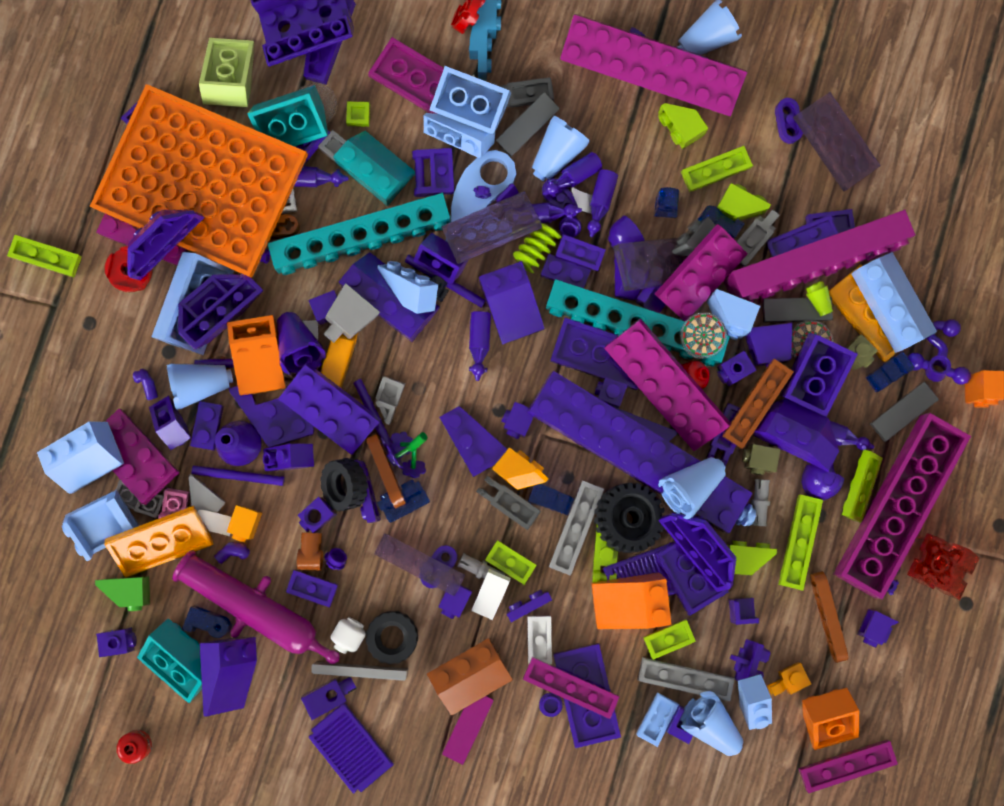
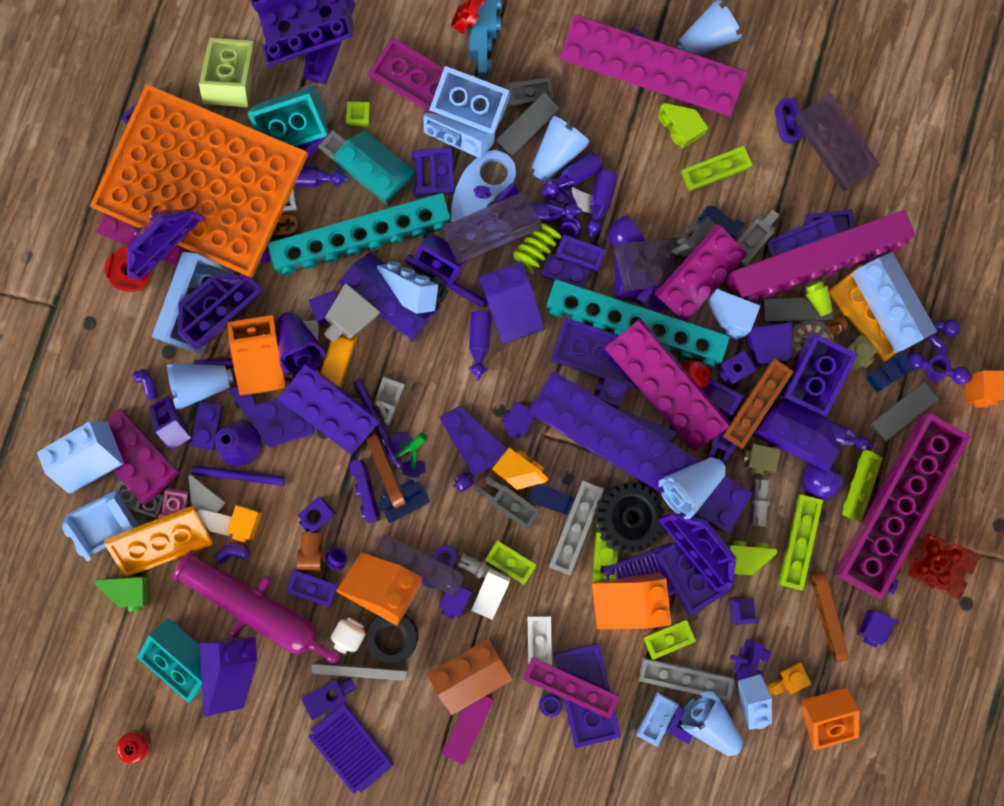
(44, 256): lime plate -> none
(116, 642): dark purple brick -> none
(207, 620): clear blue leg -> none
(288, 457): dark purple slope -> none
(355, 483): black tyre -> none
(380, 587): none -> orange slope
(463, 482): none -> dark purple plate
(536, 600): dark purple plate -> none
(666, 203): clear blue leg -> none
(703, 335): clear tile -> none
(724, 398): none -> dark purple tile
(742, 204): lime slope -> none
(747, 516): light blue plate -> none
(838, 326): none -> dark orange hinge
(848, 766): magenta plate -> none

